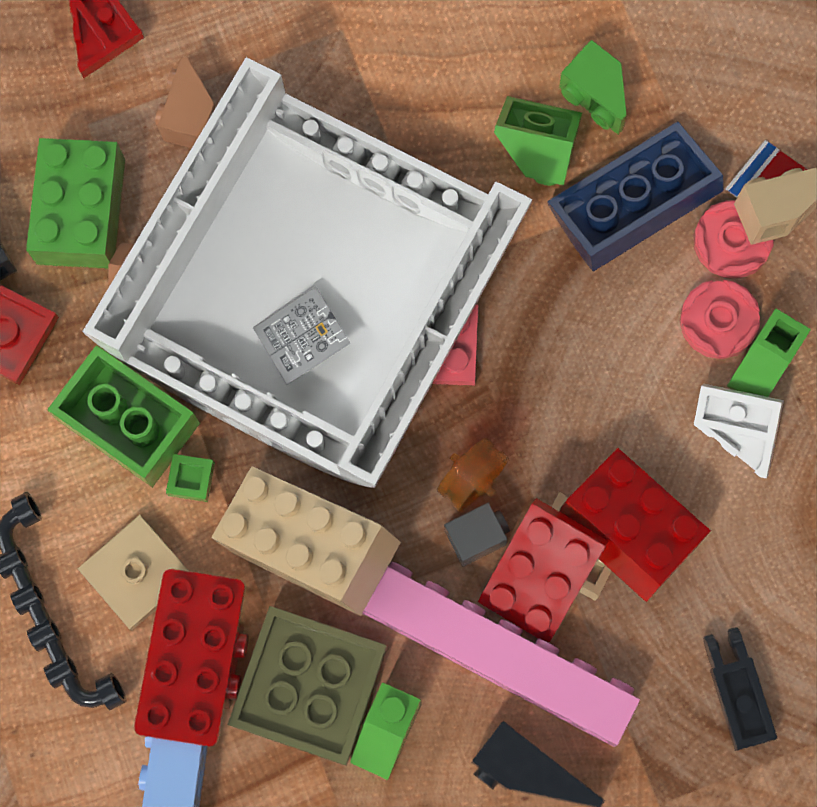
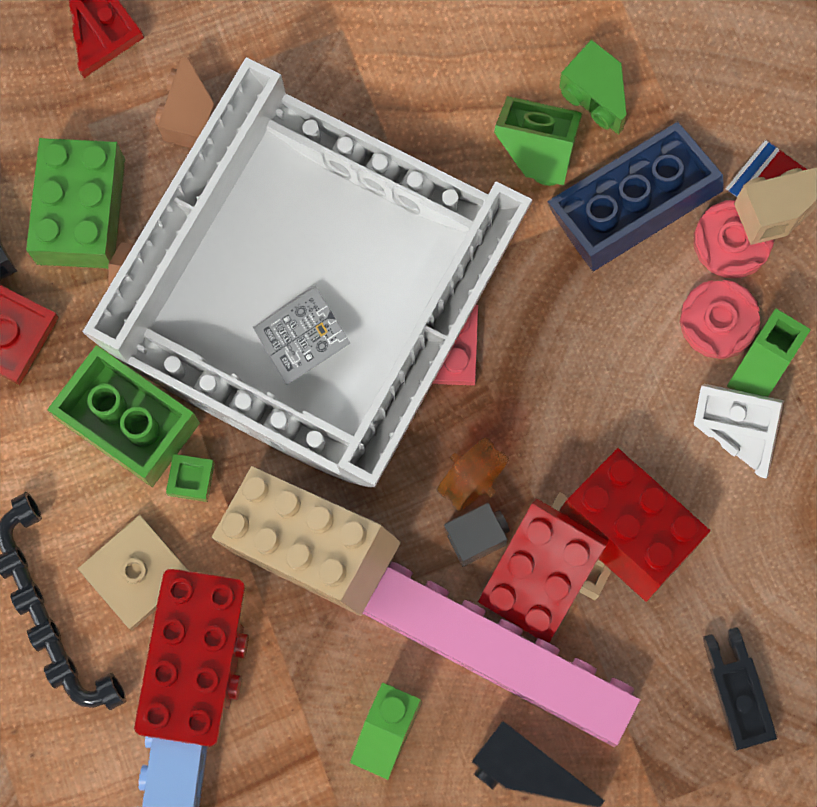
(307, 685): olive plate -> none

